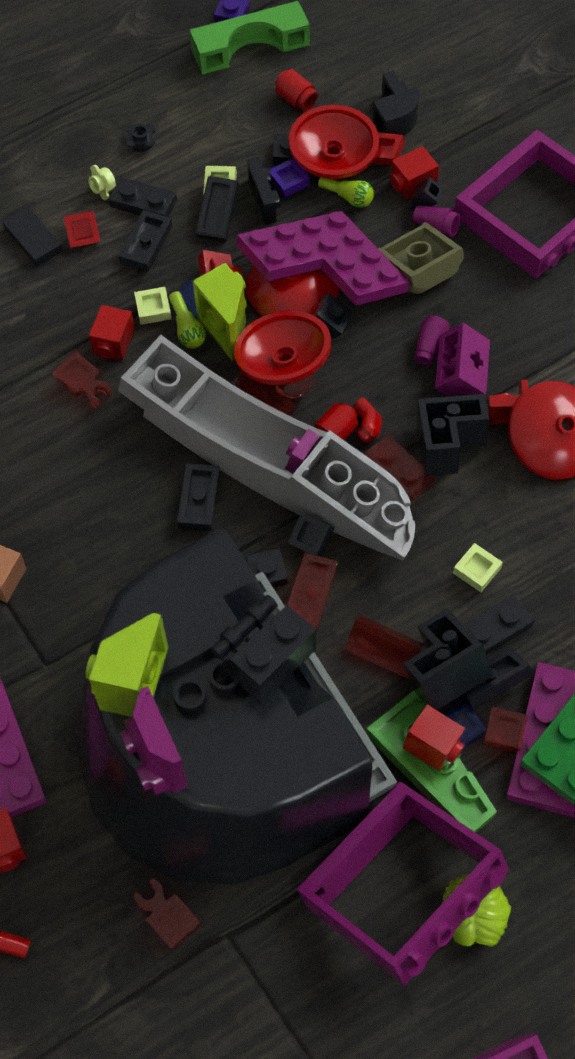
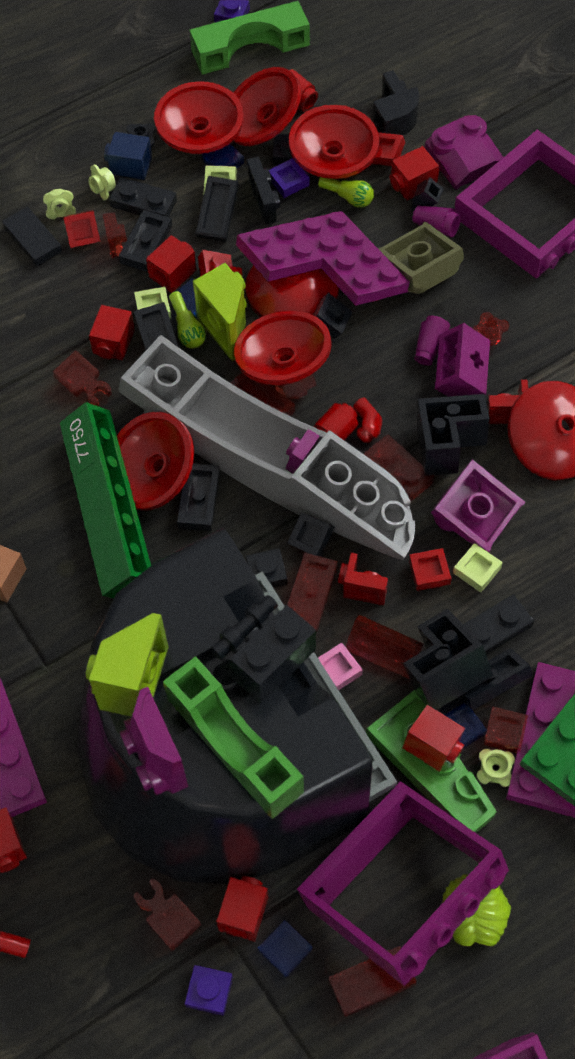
(57, 197): none -> yellowish green plate
(104, 497): none -> green brick
(115, 233): none -> clear red plate
(128, 155): none -> dark blue brick
(147, 445): none -> red dish
(154, 322): none -> black plate
(171, 263): none -> red brick
(198, 117): none -> red dish
(208, 990): none -> dark purple plate
(224, 157): none -> clear blue tile
(243, 908): none -> red brick
(254, 763): none -> bright green arch
(268, 104): none -> red dish
(285, 948): none -> clear blue tile
(340, 666): none -> bright pink plate
(362, 586): none -> red bracket
(365, 985): none -> clear red plate
(429, 569): none -> red plate
(463, 150): none -> magenta slope
(476, 506): none -> magenta slope
(495, 334): none -> clear red plate
(495, 757): none -> yellowish green plate

